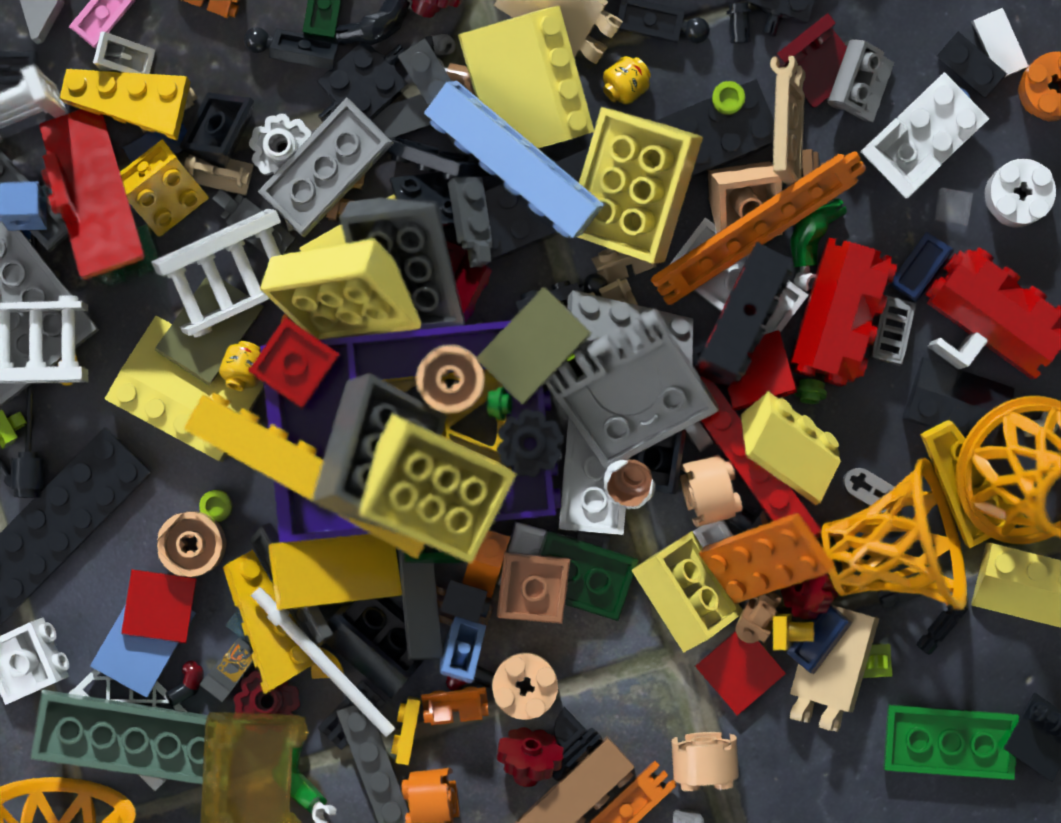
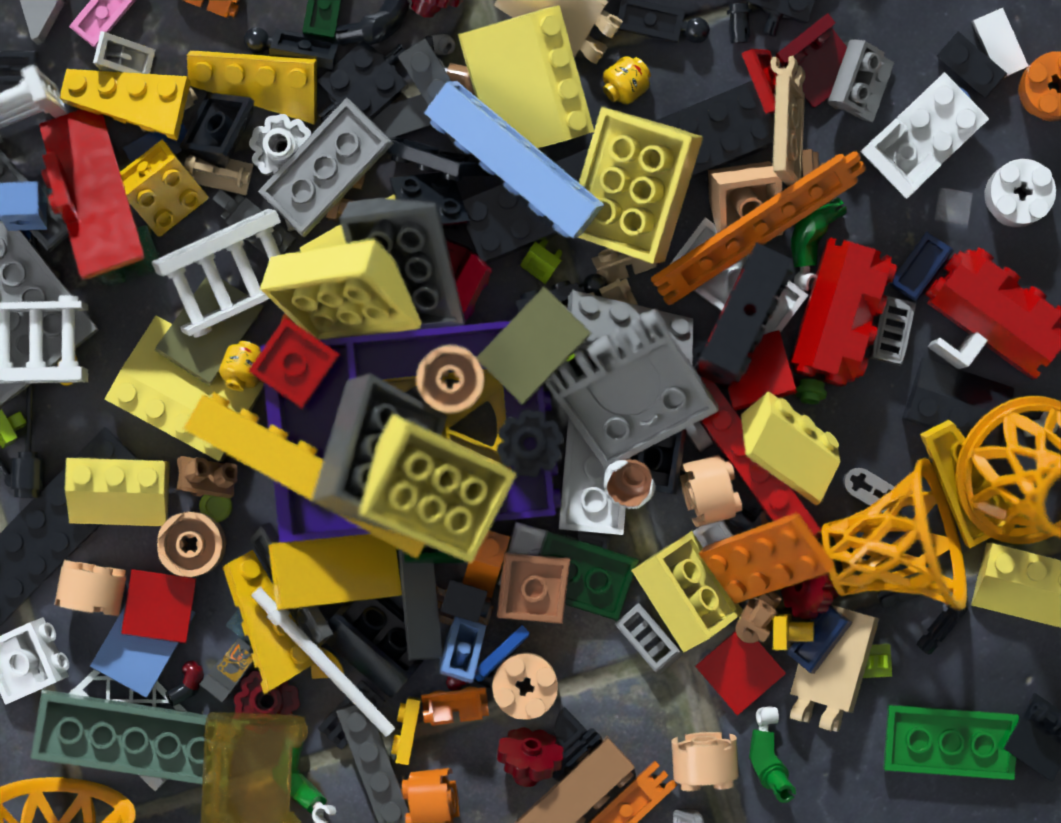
(90, 588): none -> light nougat brick
(117, 491): none -> light yellow slope
(206, 477): none -> medium nougat hips
(273, 82): none -> yellow wing
(471, 218): dark grey hinge -> none
(499, 403): green plate -> none
(501, 653): none -> blue tile
(541, 262): none -> lime tile
(666, 661): none -> light grey slope
(728, 98): lime tile -> none
(762, 76): none -> red tile
(767, 766): none -> green arm

